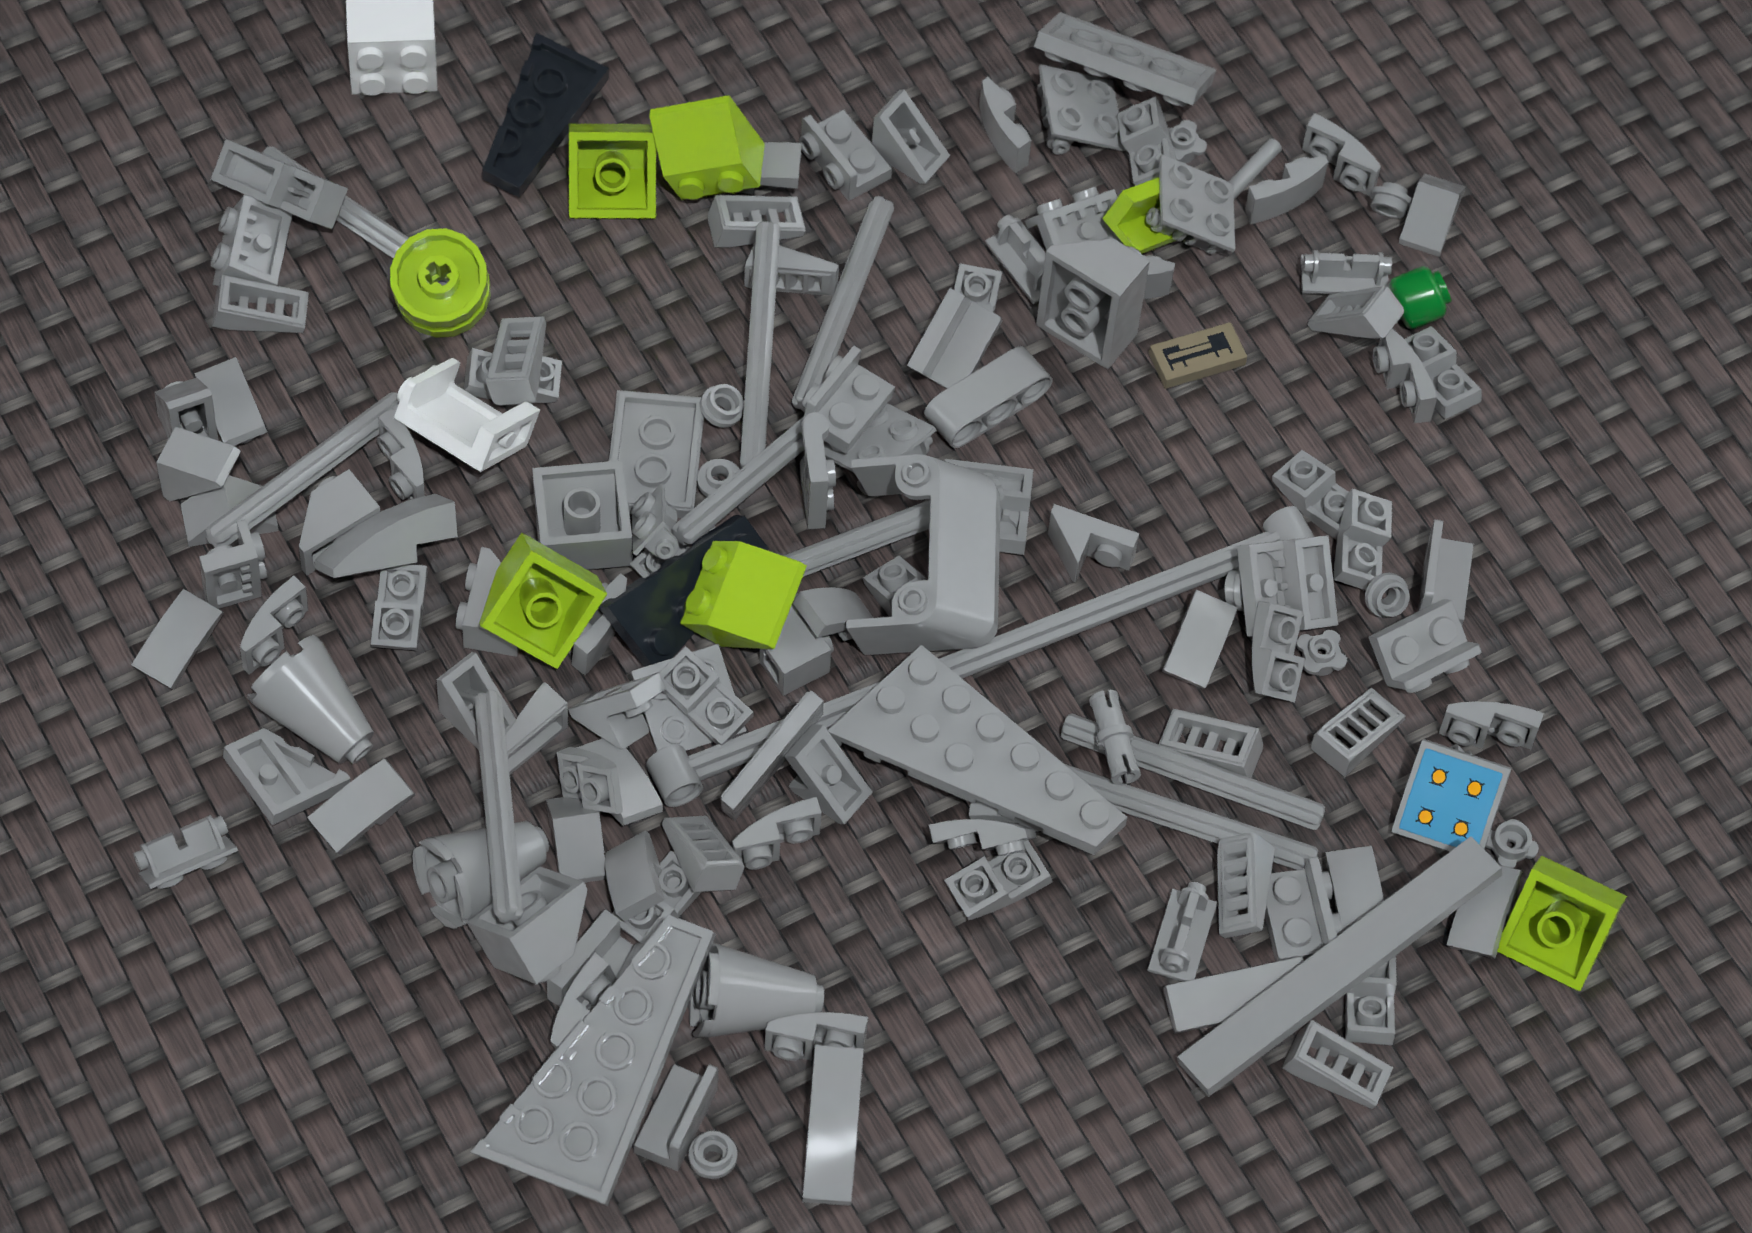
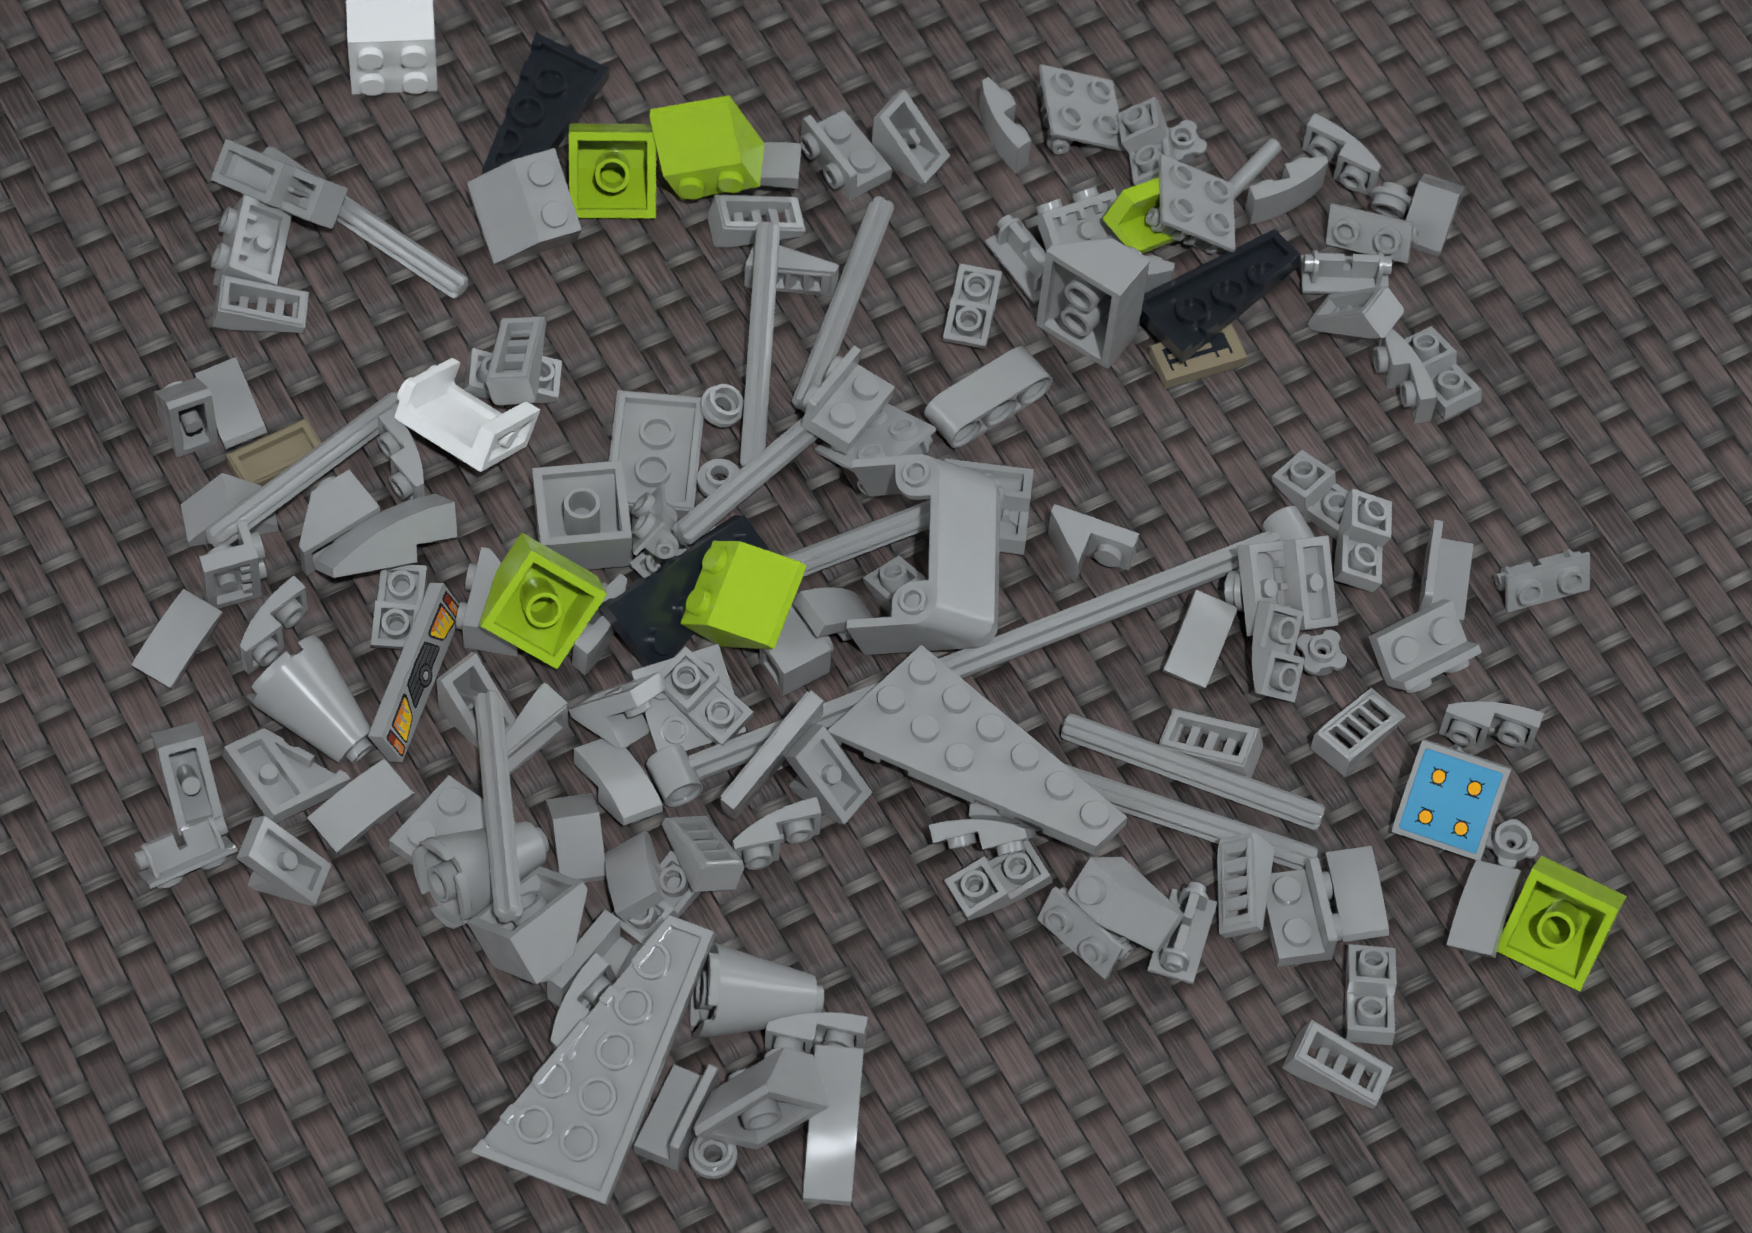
(187, 774): none -> light grey slope
(193, 464): light grey slope -> none
(273, 454): none -> dark tan tile
(282, 863): none -> light grey slope
(415, 673): none -> light grey tile
(422, 300): lime wheel -> none
(446, 811): none -> light grey wing
(524, 207): none -> light grey slope
(590, 779): light grey slope -> none
(764, 1100): none -> light grey slope
(816, 472): light grey plate -> none
(955, 340): light grey panel -> none
(1085, 937): none -> light grey hinge
(1114, 737): light grey pin -> none
(1125, 902): none -> light grey slope
(1128, 59): light grey plate -> none
(1210, 297): none -> black wing
(1217, 997): light grey tile -> none
(1339, 966): light grey tile -> none
(1370, 233): none -> light grey hinge
(1396, 600): light grey plate -> none
(1421, 295): green head -> none
(1550, 580): none -> light grey hinge

